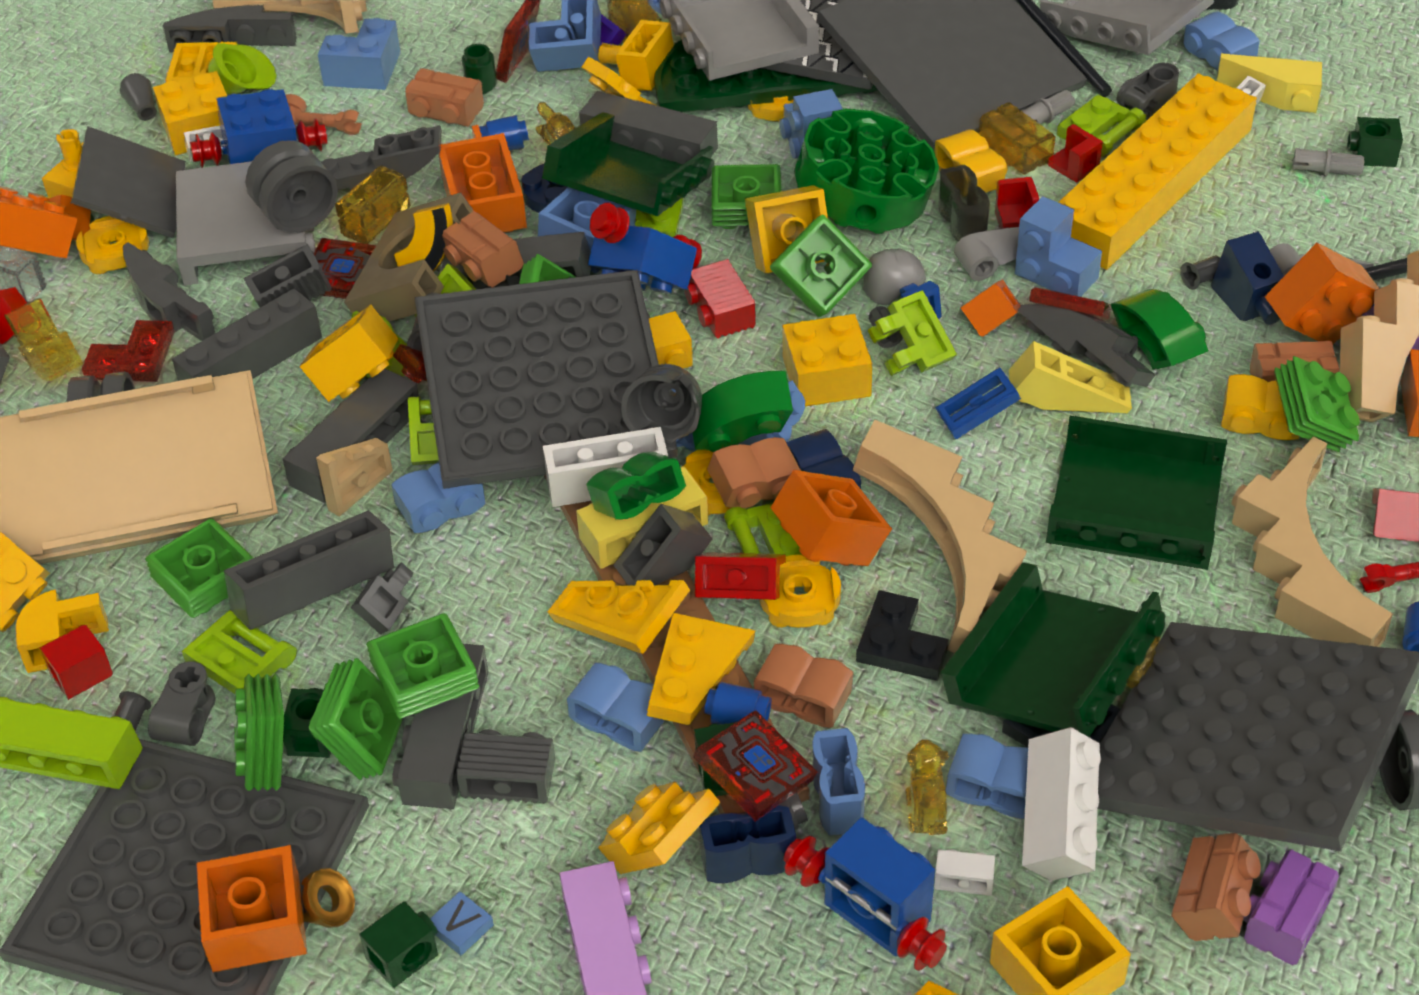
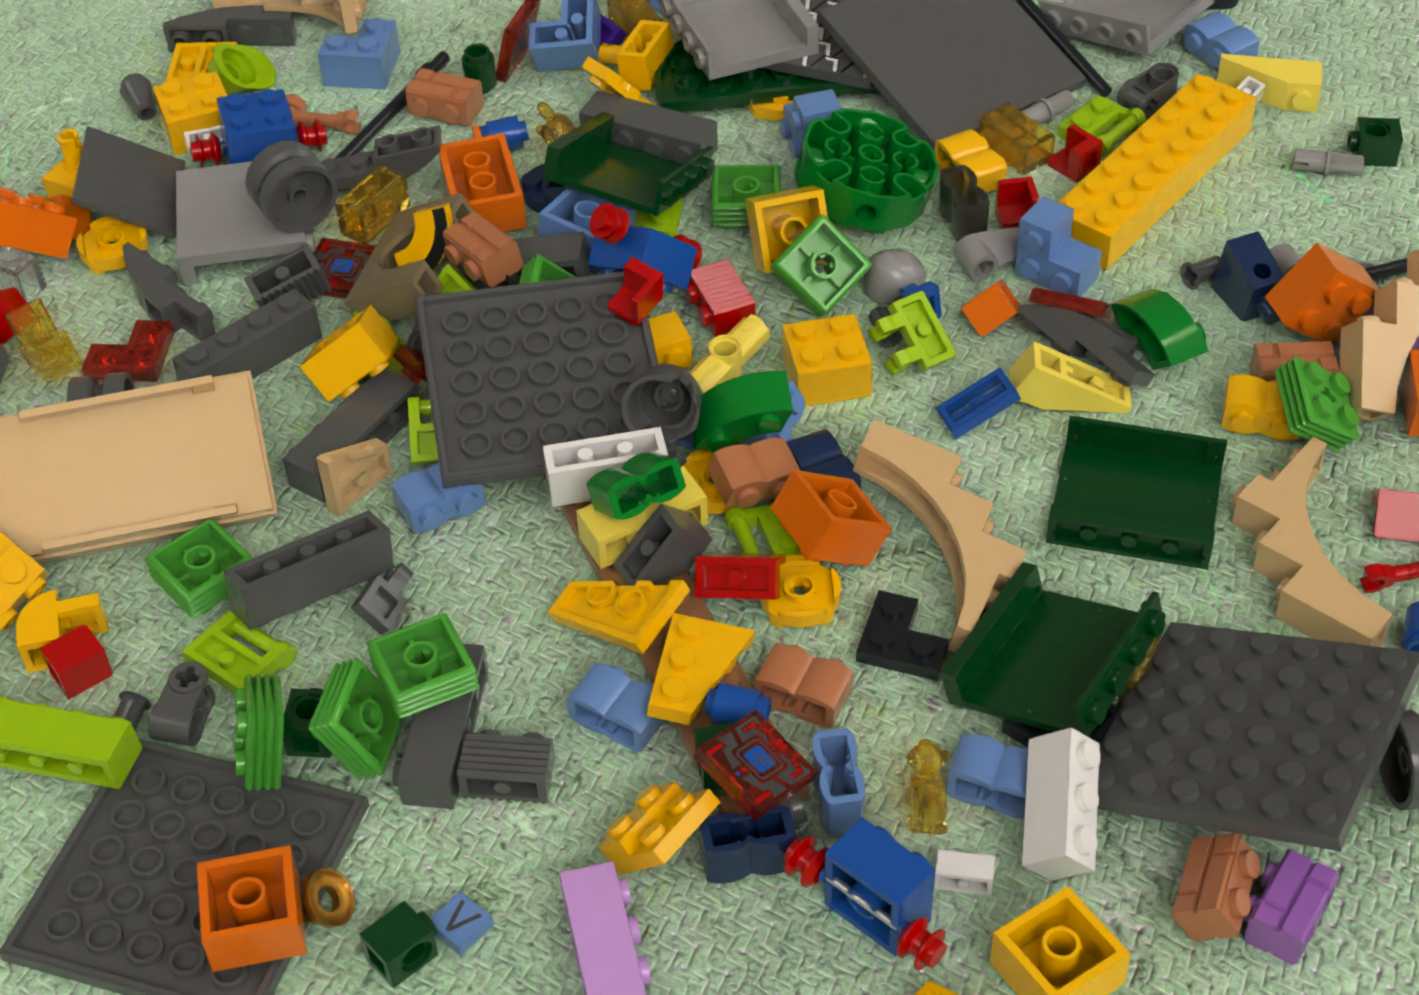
(388, 112): none -> black bar
(639, 294): none -> red panel
(730, 353): none -> light yellow piece

